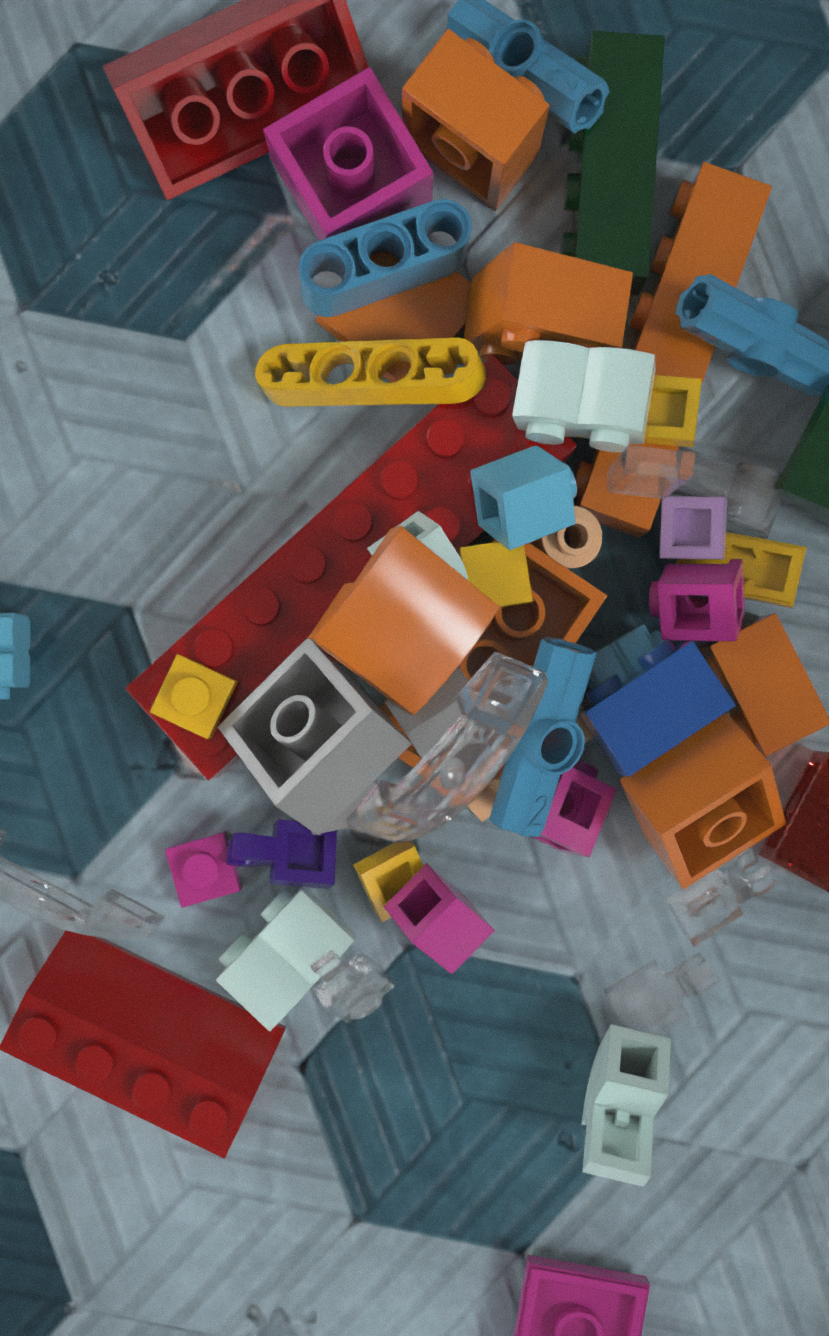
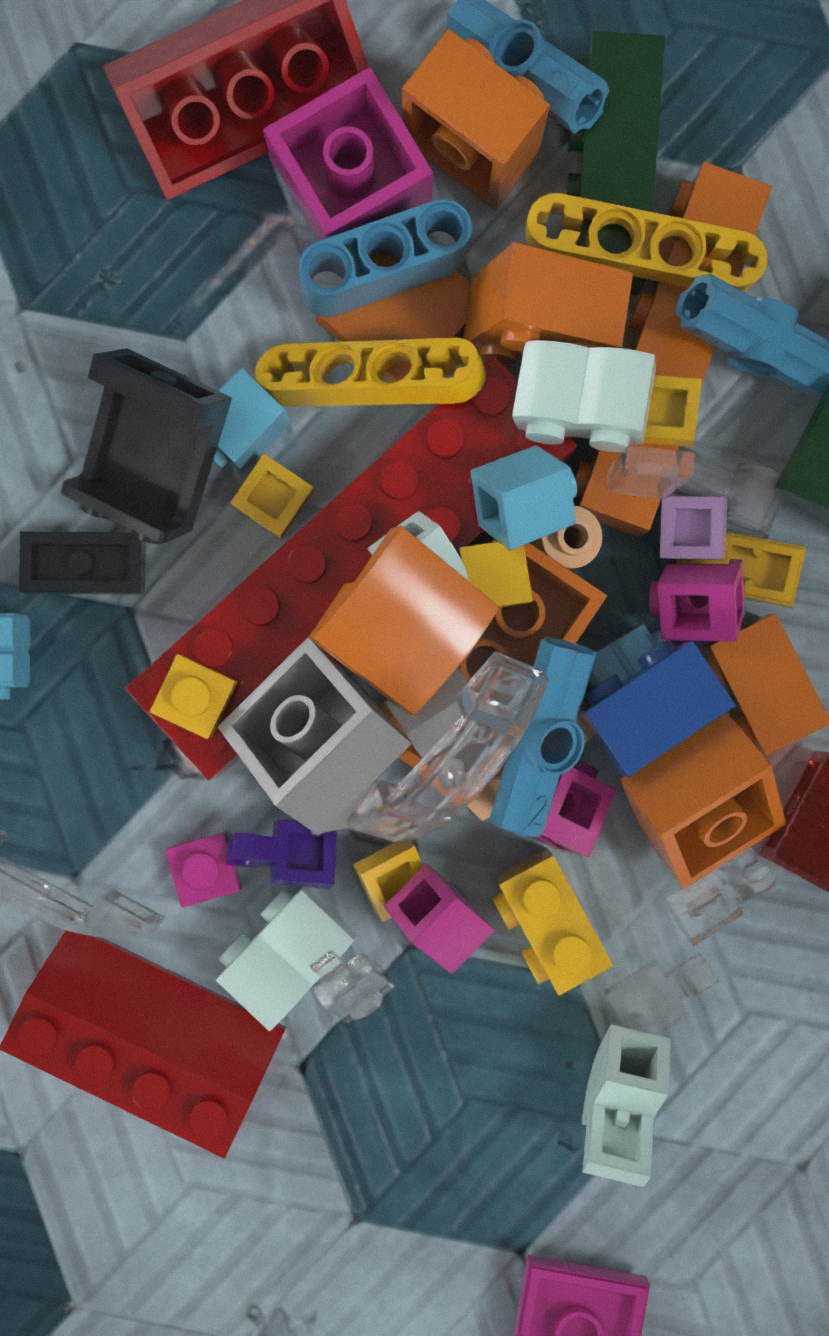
(81, 563): none -> black plate
(148, 446): none -> black panel
(251, 422): none -> medium azure brick
(272, 496): none -> yellow plate
(555, 924): none -> yellow brick
(646, 233): none -> yellow beam

